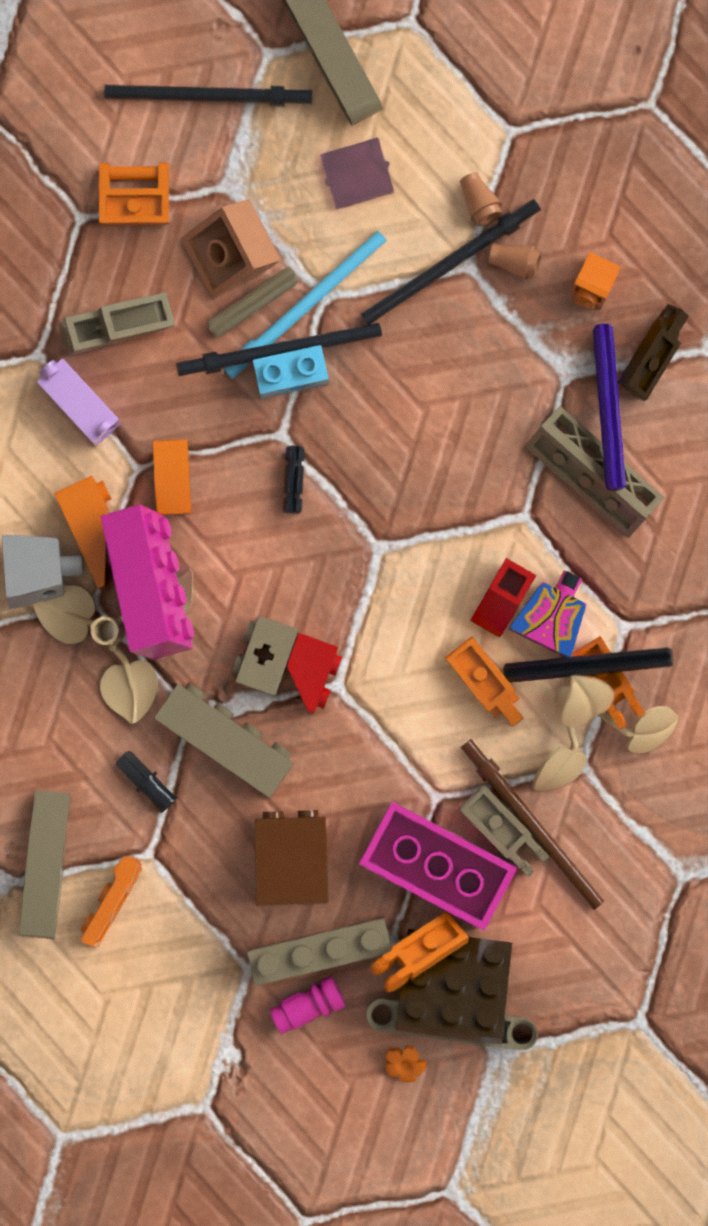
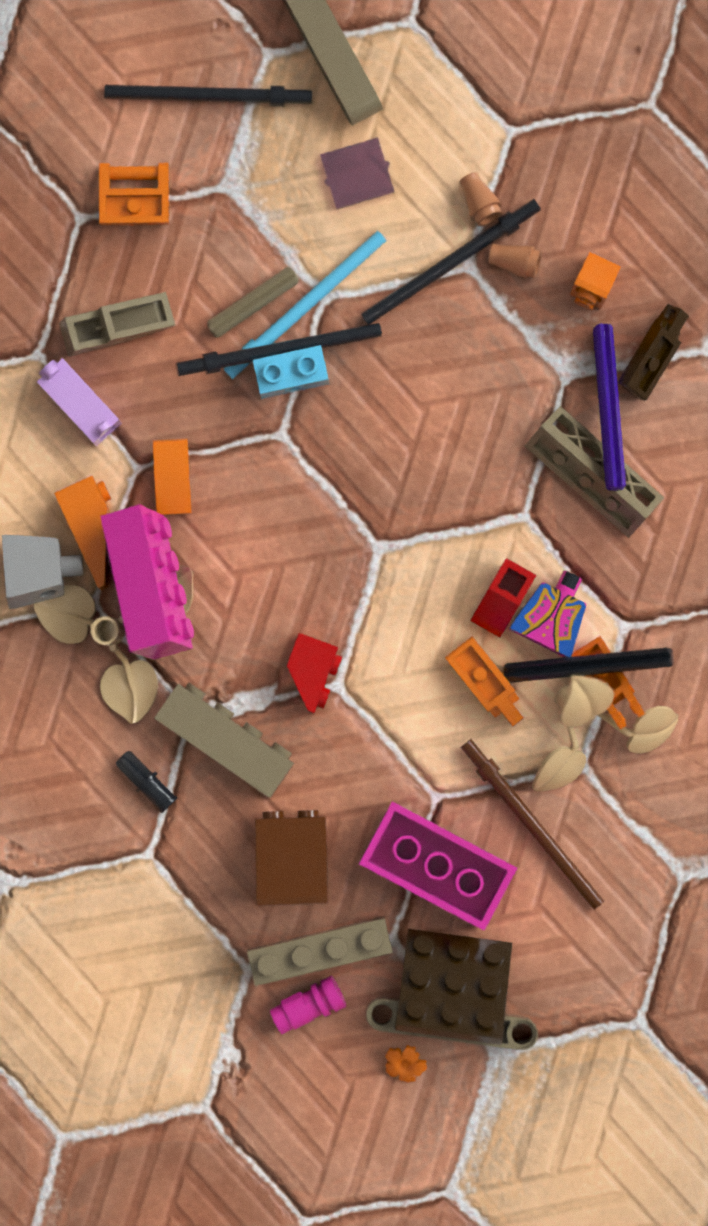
(44, 864): dark tan slope -> none
(112, 900): orange hinge -> none
(230, 248): nougat slope -> none
(281, 642): dark tan brick -> none
(293, 479): black axle -> none
(421, 950): orange hinge -> none
(501, 827): dark tan hinge -> none

